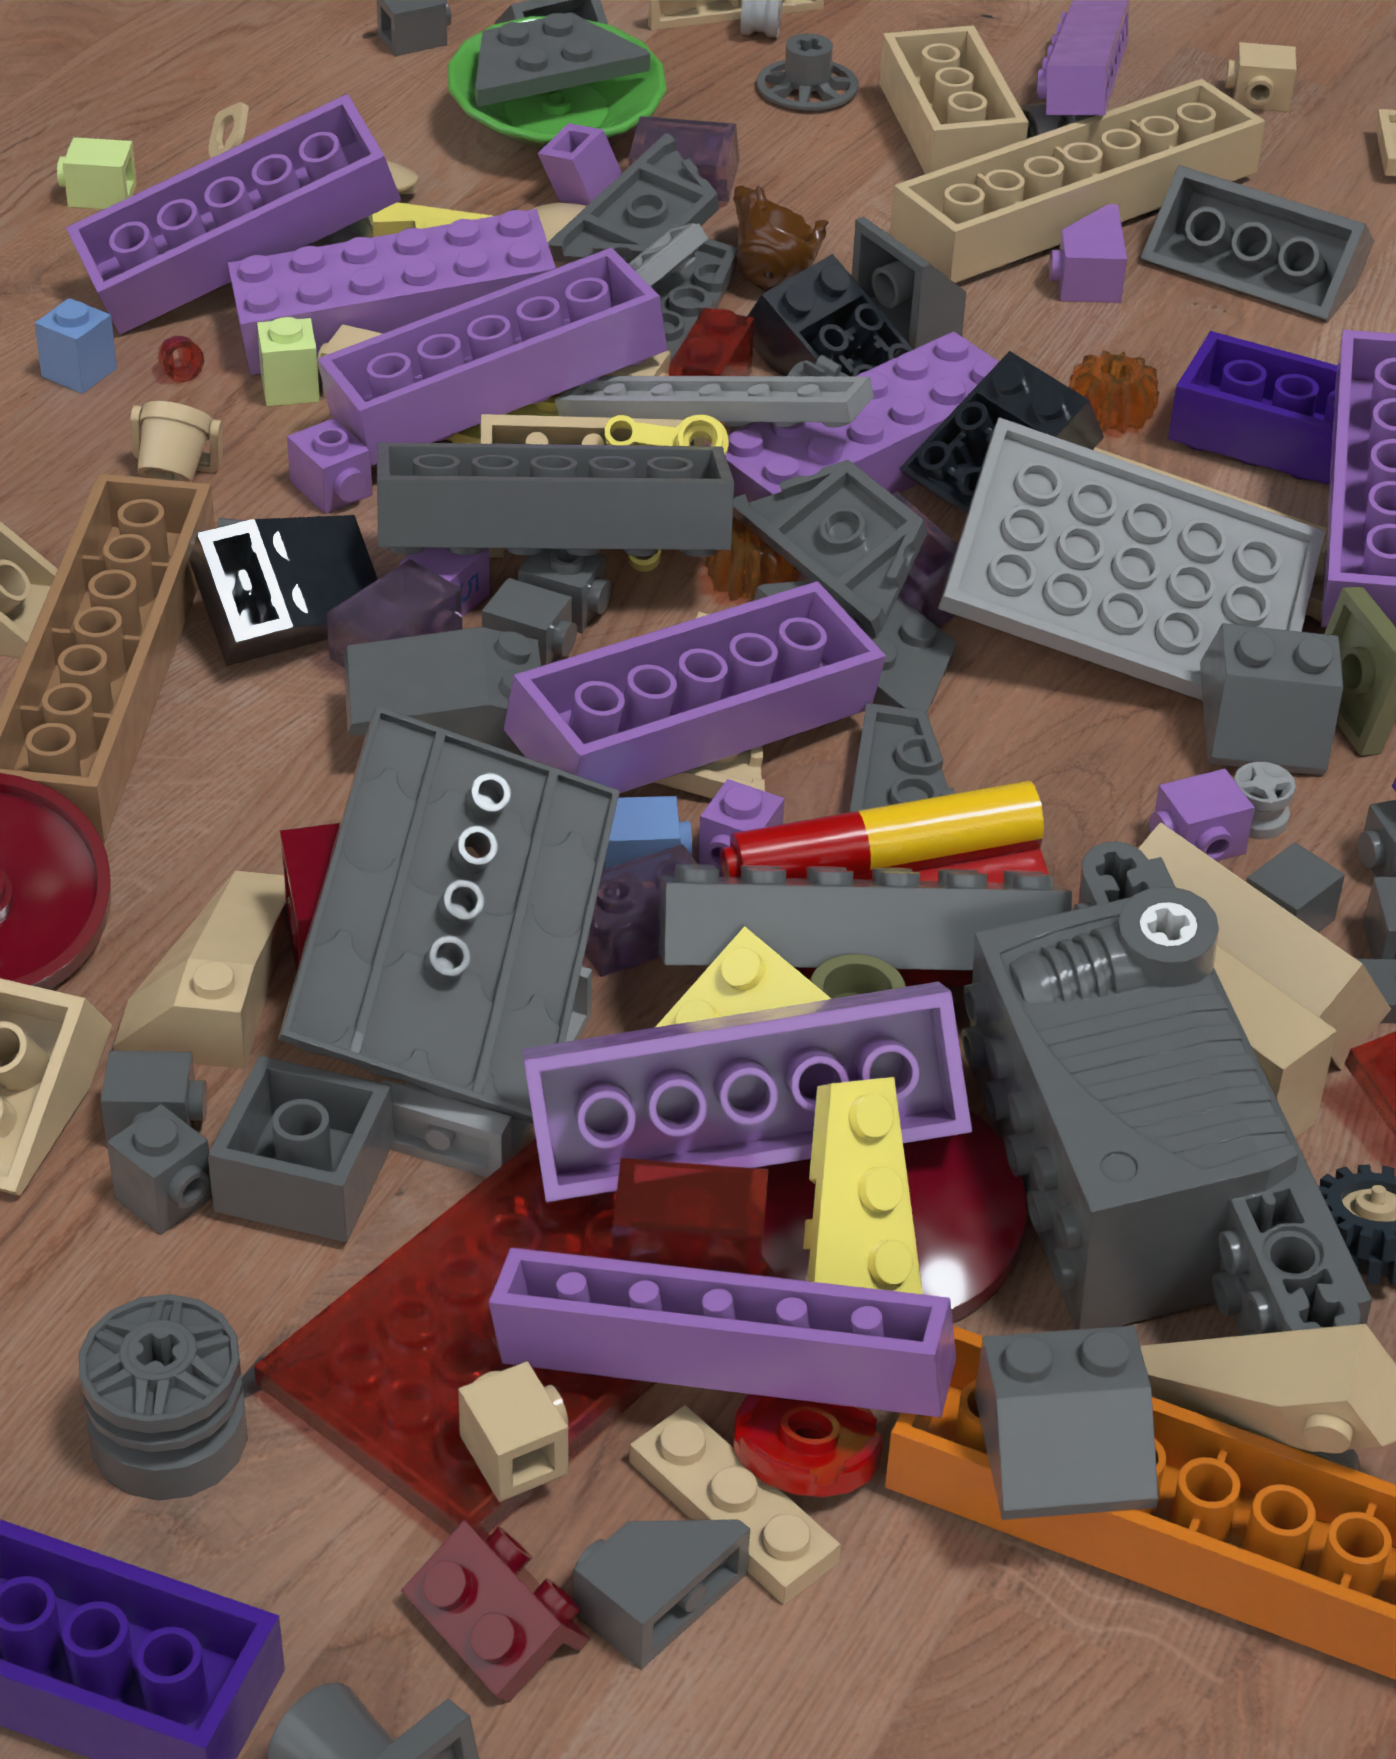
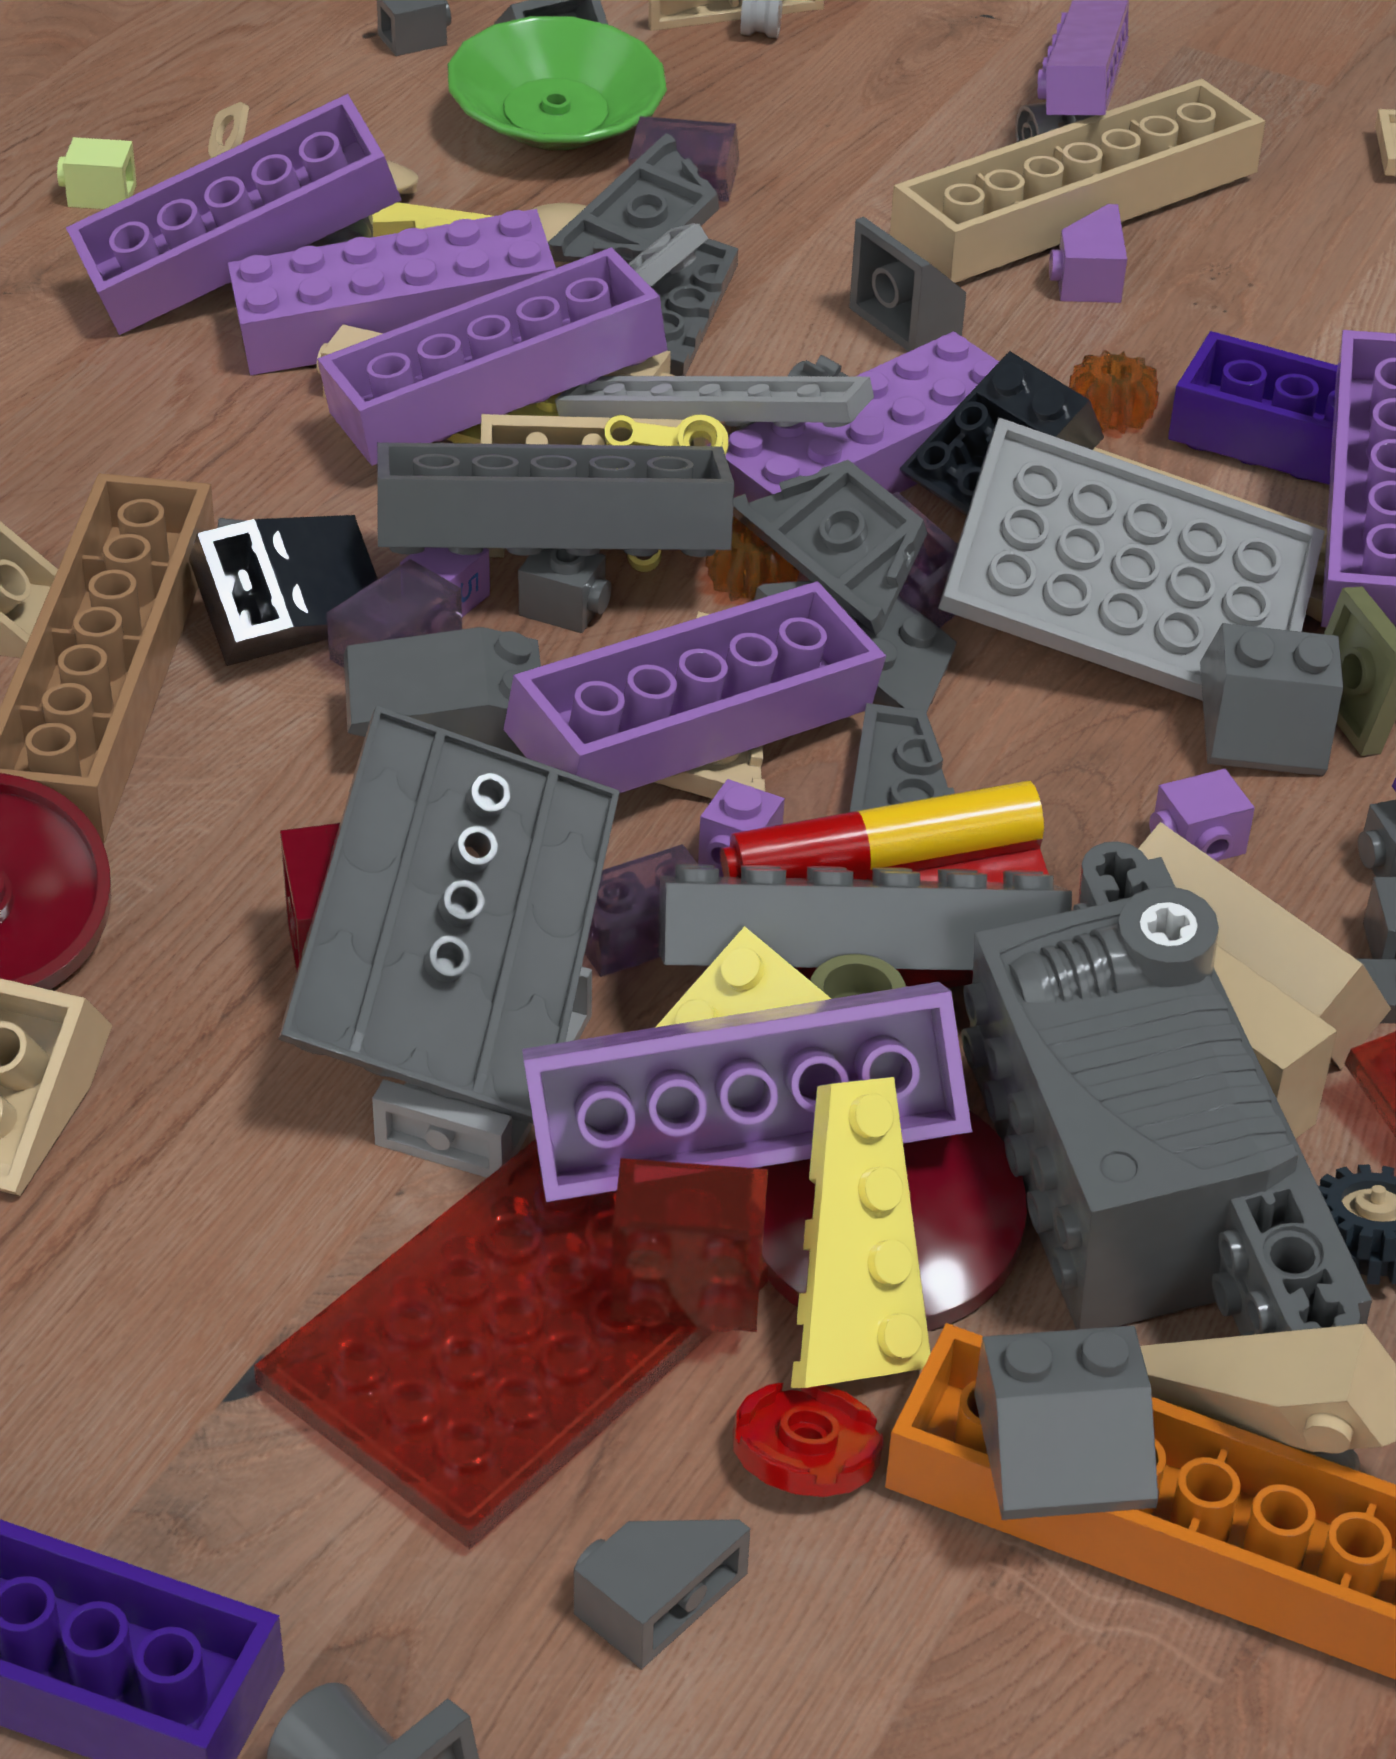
(76, 345): medium blue brick -> none
(145, 1079): dark grey brick -> none
(160, 1169): dark grey brick -> none
(163, 1396): dark grey wheel -> none
(171, 440): tan piece -> none
(189, 355): clear red hinge -> none
(214, 978): tan wedge -> none
(288, 361): yellowish green brick -> none
(301, 1148): dark grey brick -> none
(329, 465): medium lavender brick -> none
(494, 1608): dark red bracket -> none
(514, 1430): tan brick -> none
(534, 614): dark grey brick -> none
(551, 56): dark grey wing -> none
(579, 163): medium lavender brick -> none
(644, 828): medium blue brick -> none
(710, 1483): tan plate -> none
(716, 346): clear red brick -> none
(725, 1331): medium lavender brick -> none
(773, 239): reddish brown piece -> none
(808, 69): dark grey wheel -> none
(823, 315): black slope -> none
(948, 95): tan brick -> none
(1258, 244): dark grey slope -> none
(1262, 76): tan brick -> none
(1270, 792): light grey wheel -> none
(1301, 885): dark grey brick -> none

